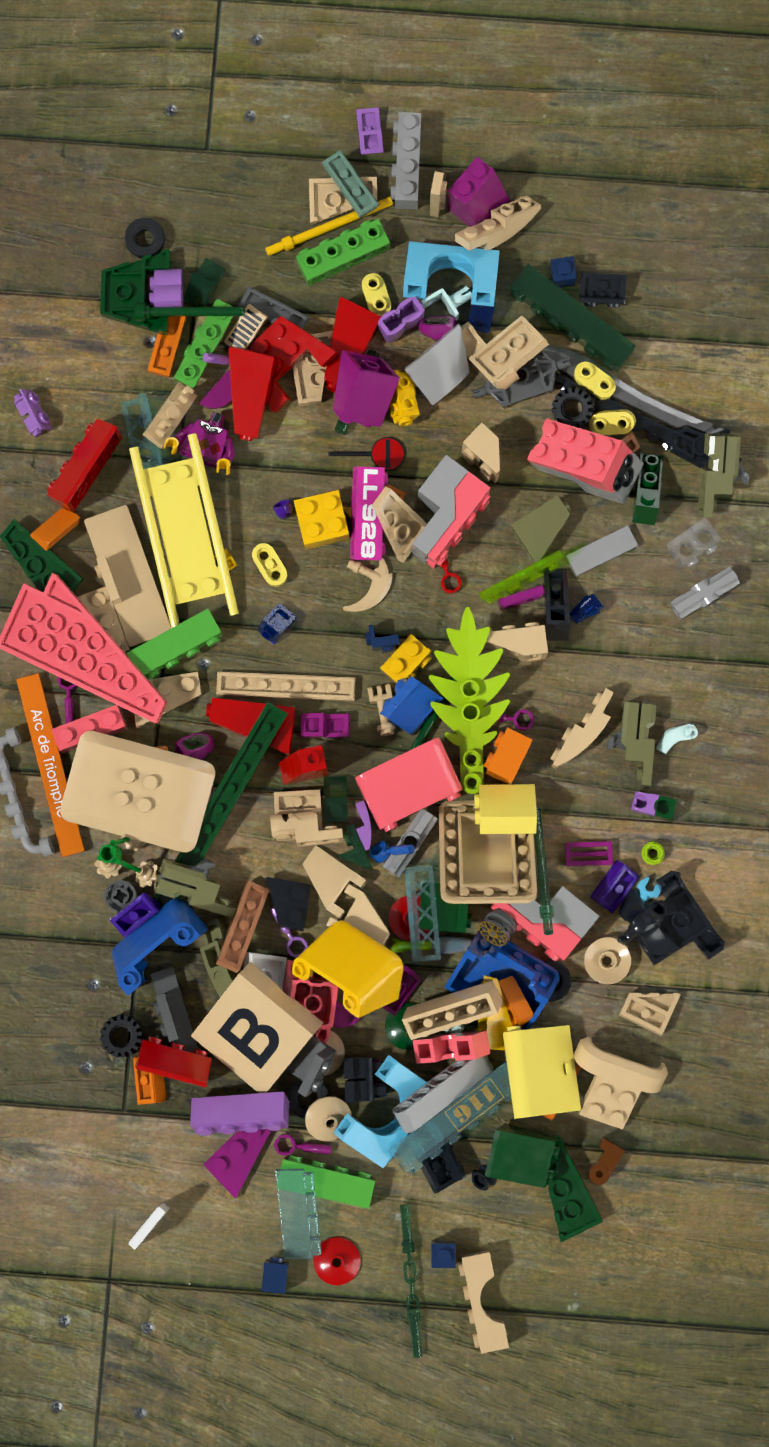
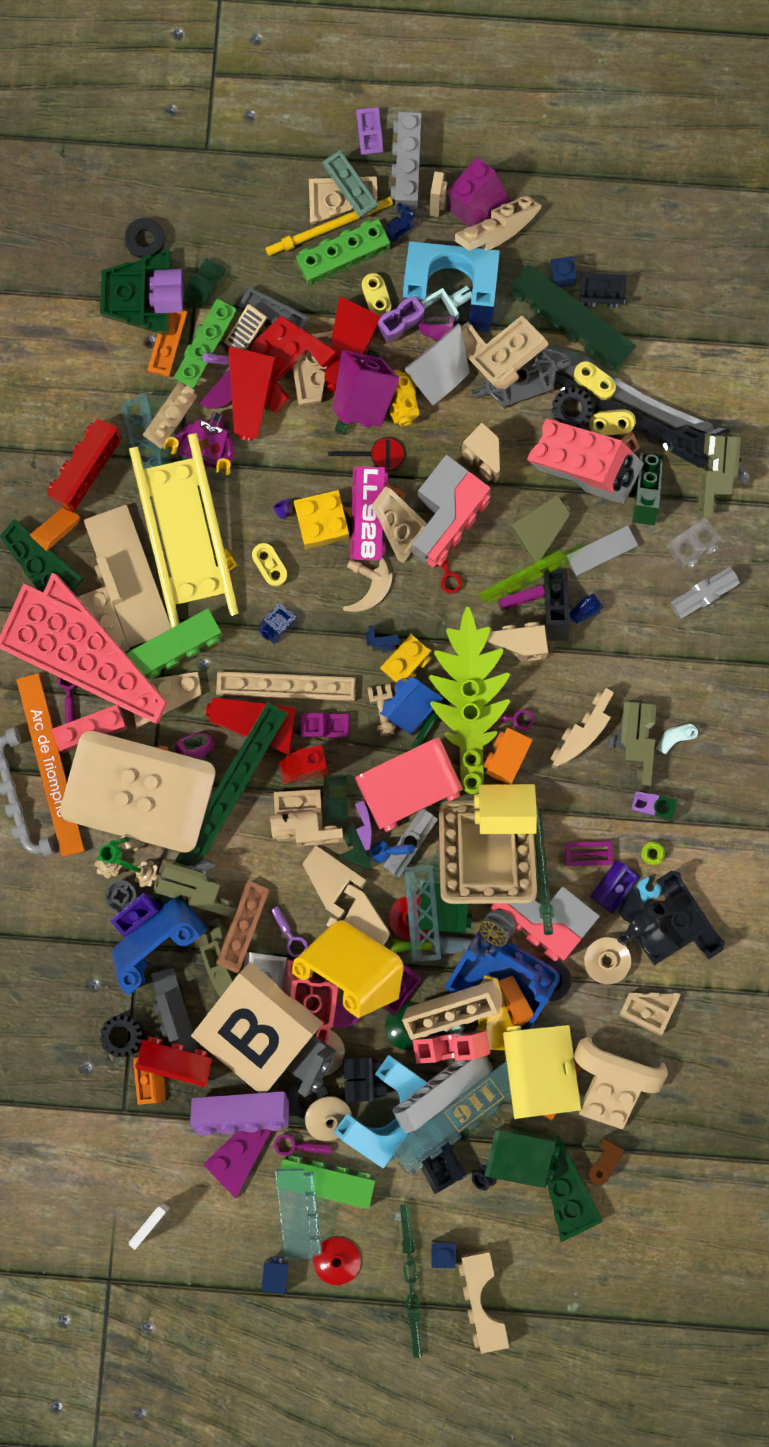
(28, 402): medium lavender hinge -> none
(145, 311): dark green piece -> none
(289, 902): black wing -> none
(399, 226): none -> clear blue bracket

